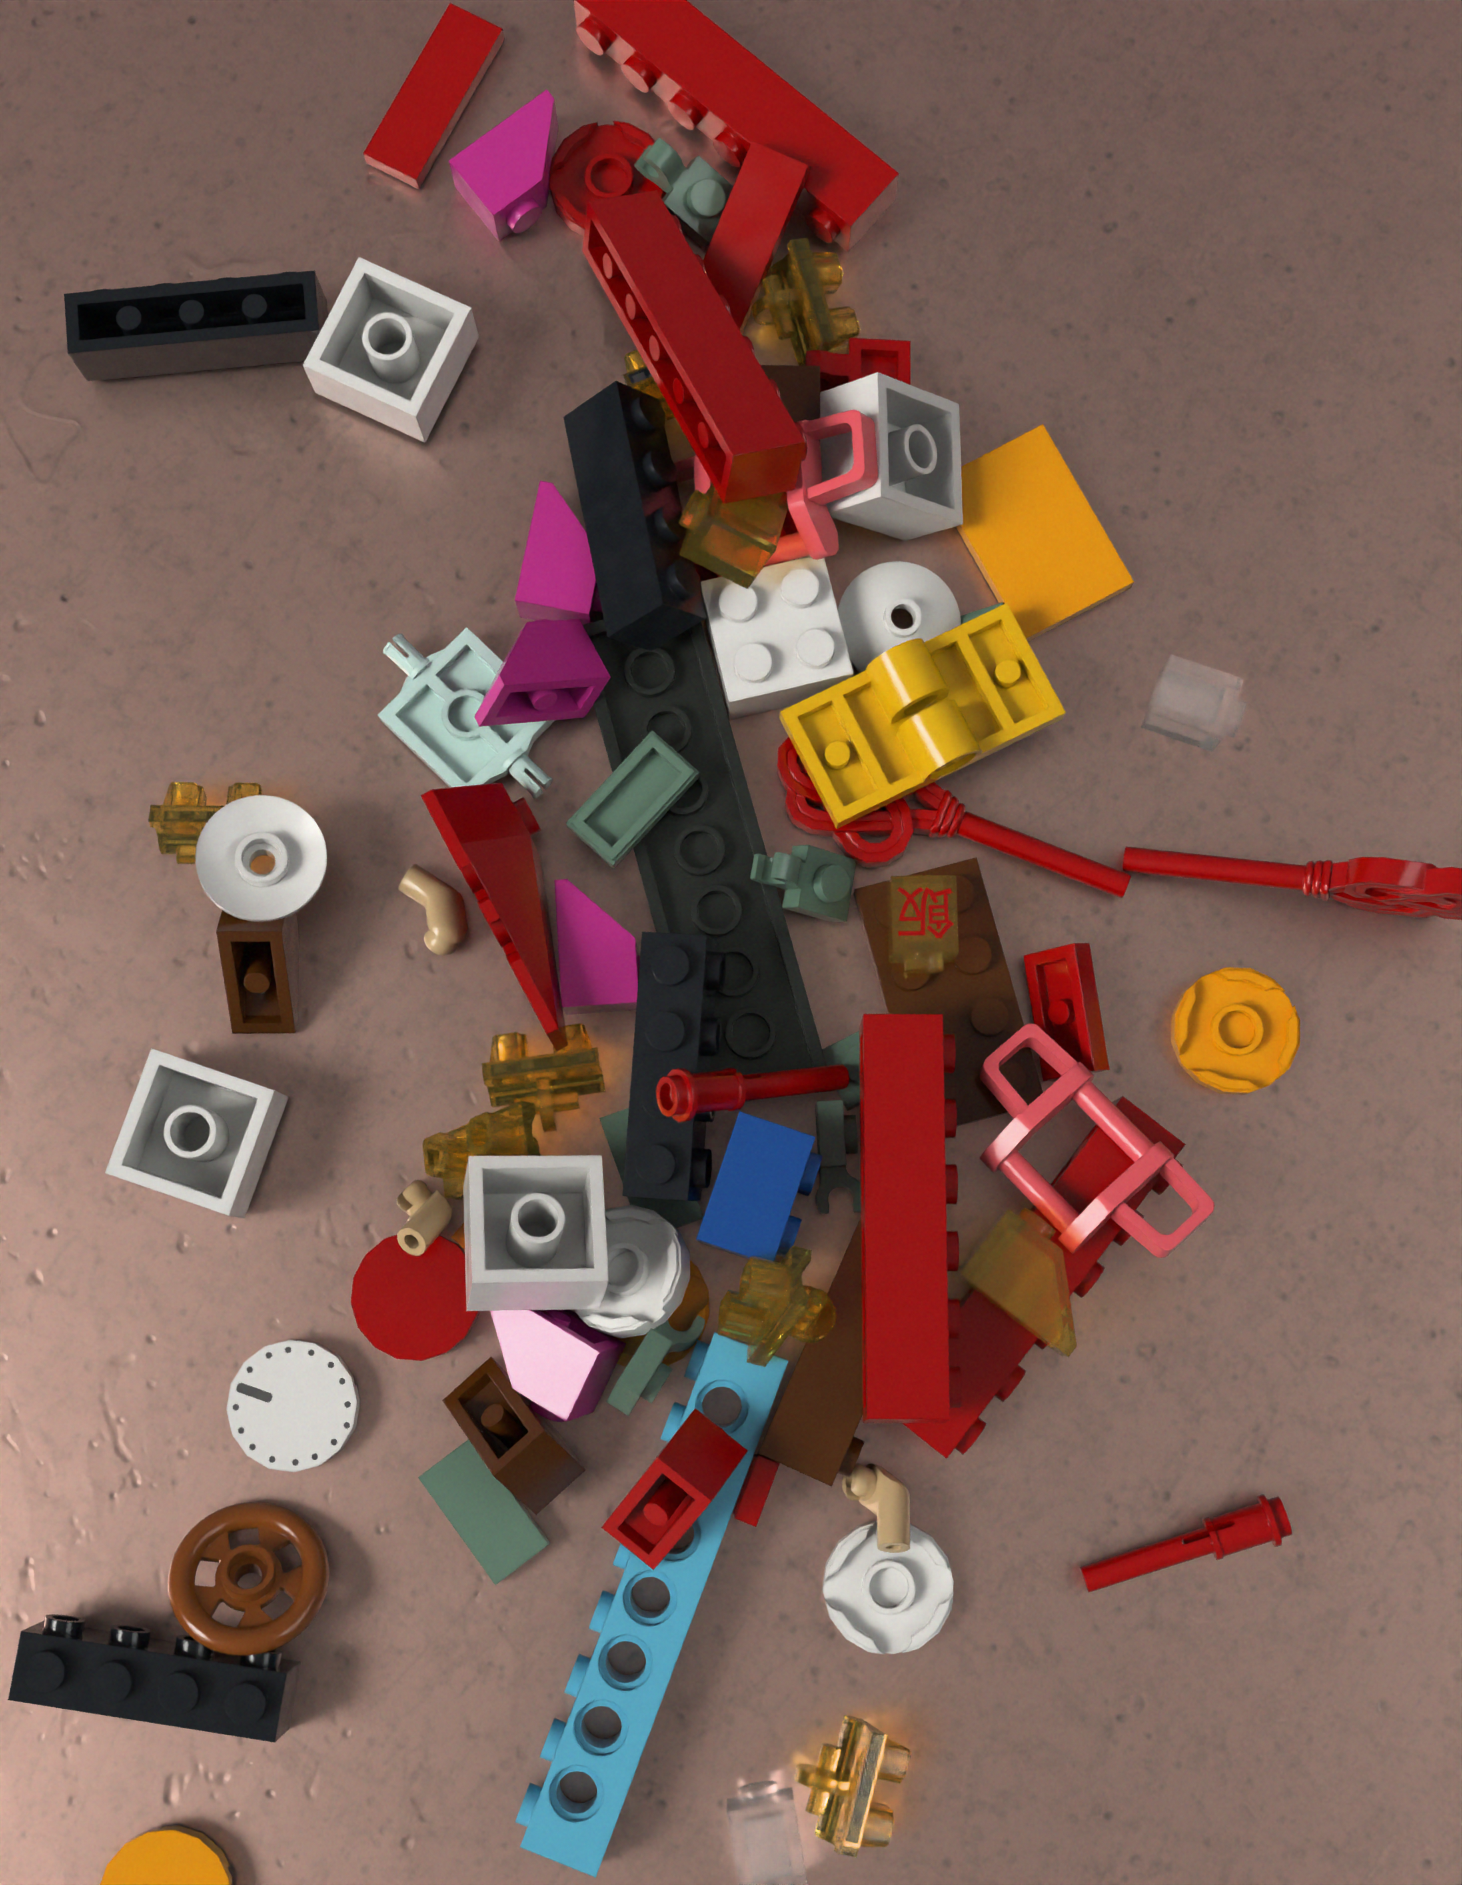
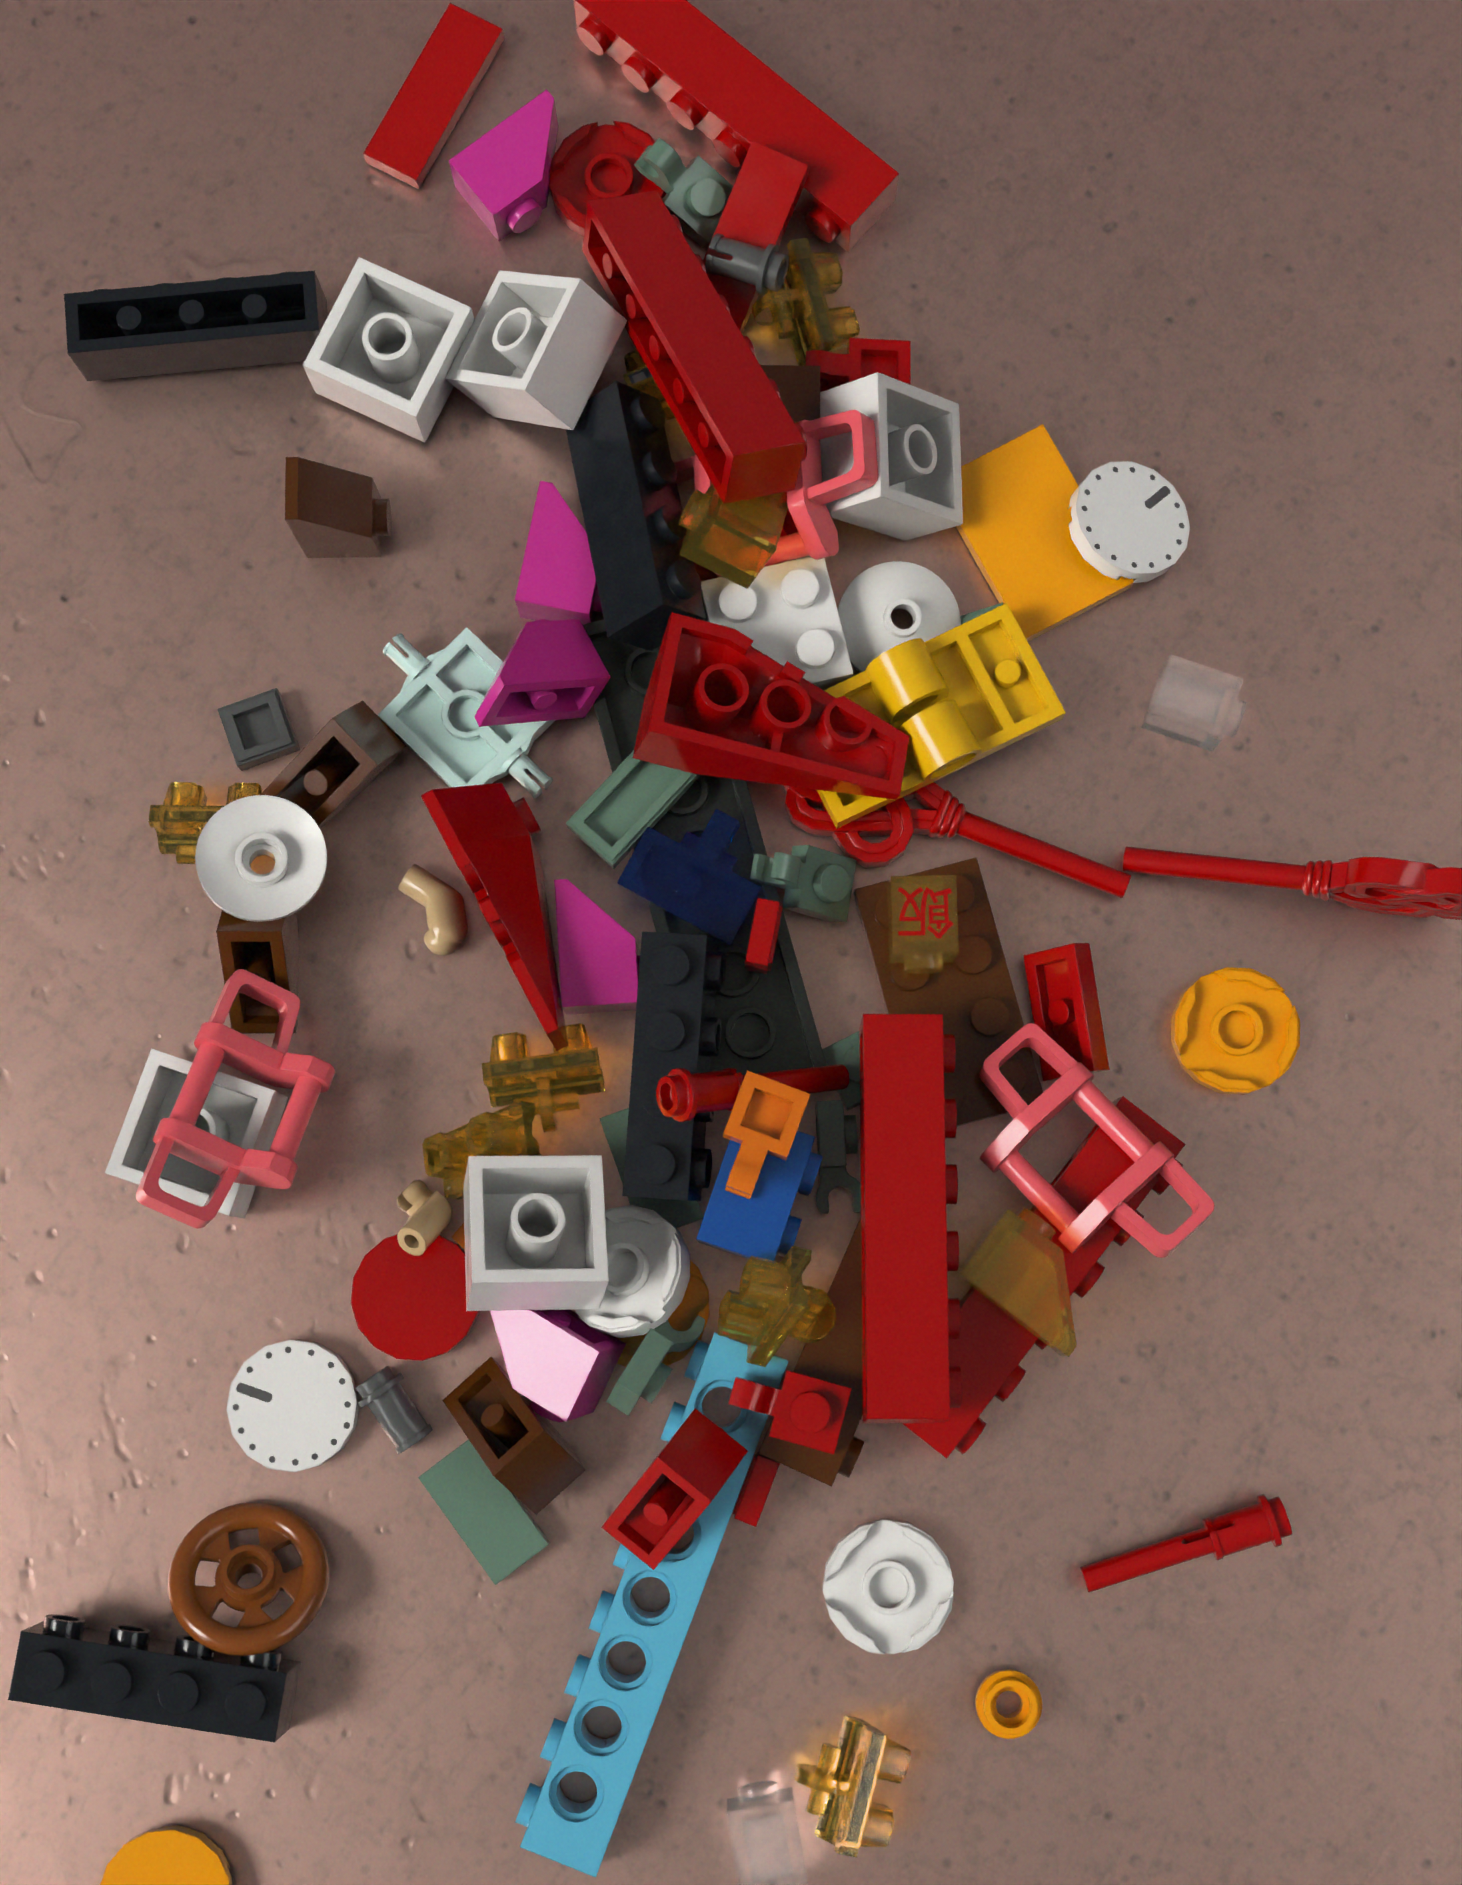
(258, 729): none -> dark grey tile
(272, 1065): none -> coral bar
(334, 510): none -> reddish brown slope
(338, 763): none -> reddish brown slope
(393, 1409): none -> dark grey pin
(536, 349): none -> white brick
(694, 878): none -> clear blue hinge
(743, 716): none -> red wedge
(750, 263): none -> dark grey pin
(763, 936): none -> red tile
(764, 1124): none -> orange plate
(804, 1410): none -> red plate
(887, 1499): tan arm -> none
(1014, 1724): none -> light orange plate
(1128, 521): none -> white tile

